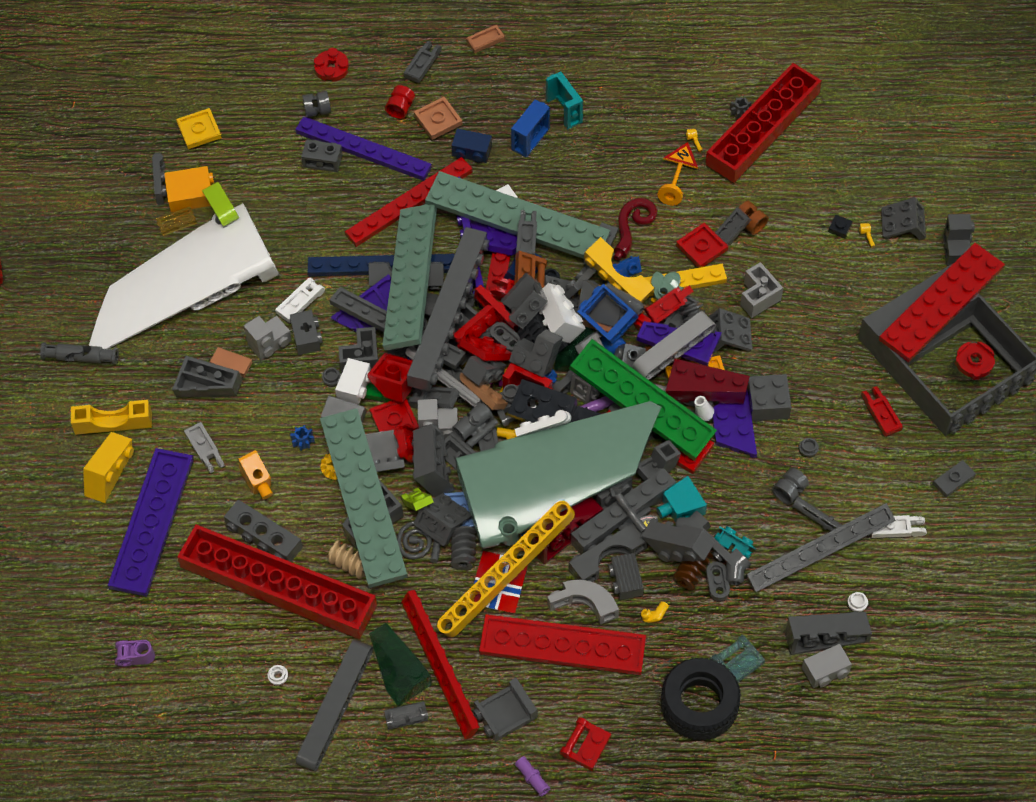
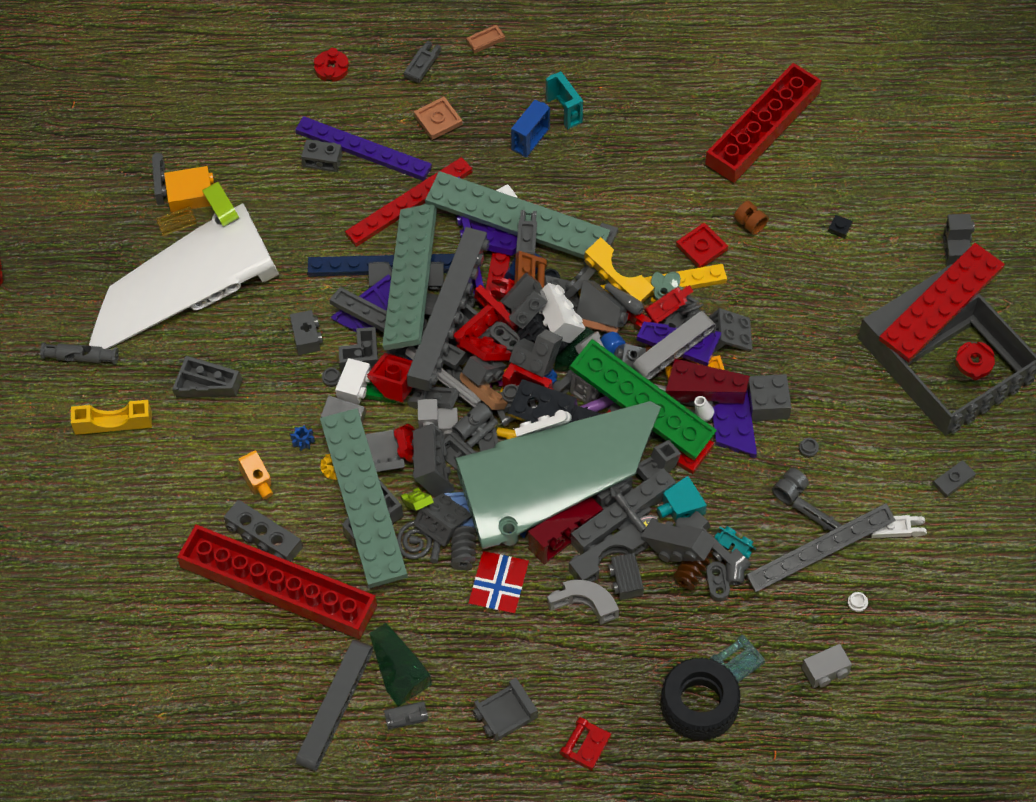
(106, 466): yellow wedge -> none
(130, 653): medium lavender piece -> none
(150, 522): dark purple plate -> none
(198, 128): yellow plate -> none
(203, 446): light grey hinge -> none
(231, 360): nougat tile -> none
(266, 337): light grey brick -> none
(277, 669): white plate -> none
(300, 299): white plate -> none
(322, 102): dark grey wheel -> none
(346, 559): tan piece -> none
(393, 415): red plate -> none
(399, 102): red wheel -> none
(442, 669): red plate -> none
(471, 145): dark blue brick -> none
(516, 566): yellow beam -> none
(532, 776): medium lavender pin -> none
(563, 644): red plate -> none
(621, 326): blue window -> none
(625, 243): dark red plant -> none
(628, 267): blue hinge -> none
(656, 615): yellow arm -> none
(670, 193): light orange piece -> none
(692, 135): yellow hand -> none
(733, 226): dark grey plate -> none
(739, 106): dark grey gear -> none
(762, 291): light grey brick -> none
(827, 630): dark grey wedge -> none
(865, 228): yellow hand -> none
(882, 412): red hinge -> none
(904, 218): dark grey bracket -> none

